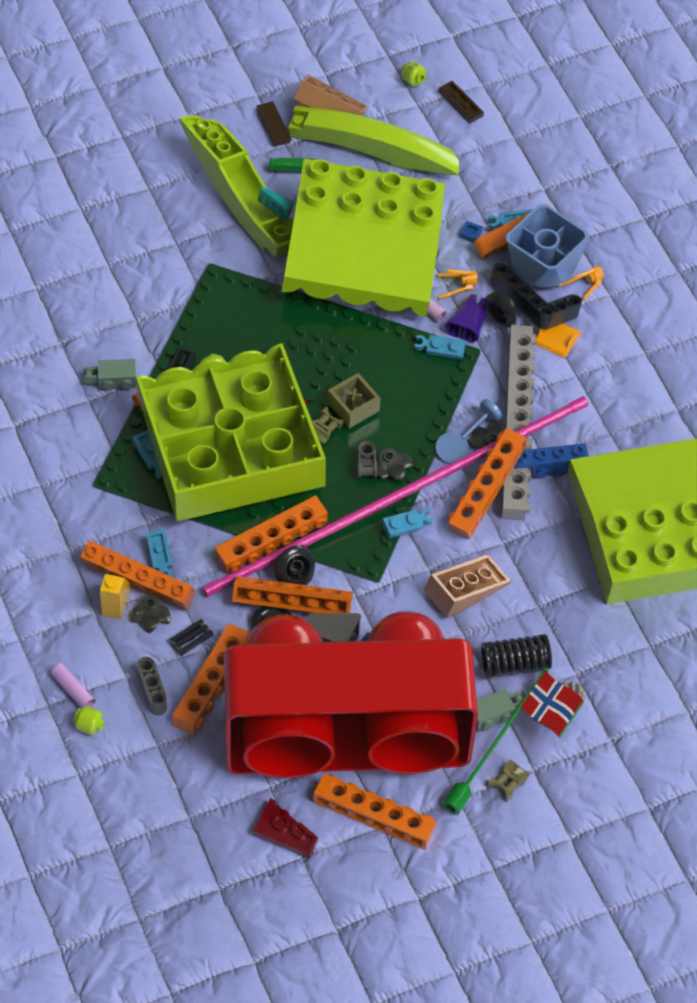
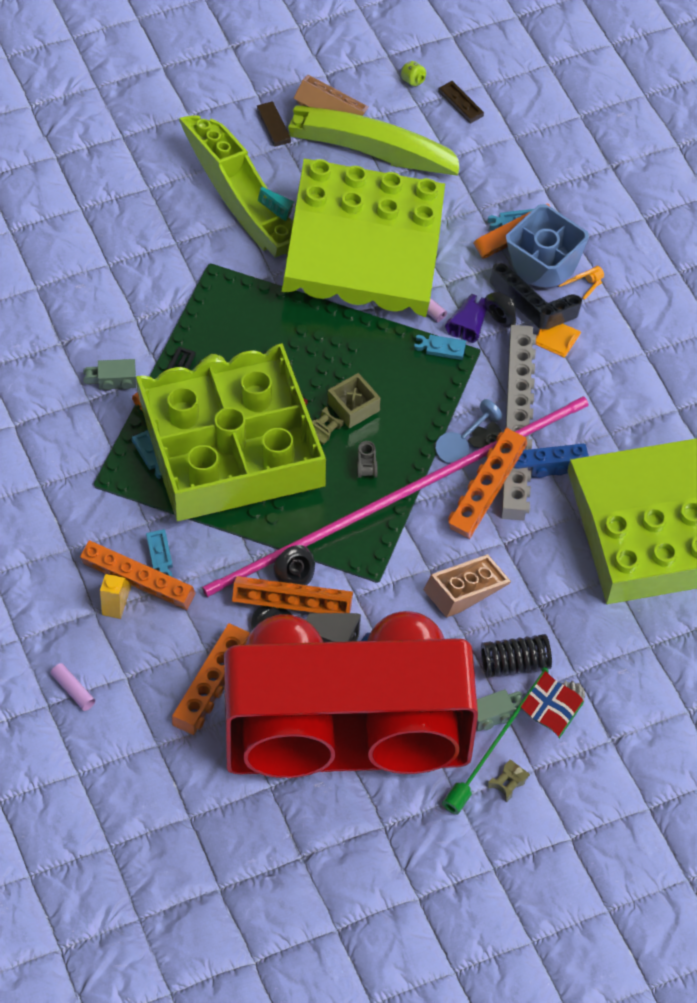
(89, 720): lime head -> none
(152, 615): pearl dark grey plate -> none
(155, 693): dark grey beam -> none
(190, 634): black tile -> none
(276, 526): orange brick -> none
(282, 829): dark red wing -> none
(287, 164): green axle -> none
(380, 820): orange brick -> none
(393, 467): pearl dark grey plate -> none
(405, 523): dark azure plate -> none
(468, 278): light orange plant -> none
(470, 231): blue tile -> none

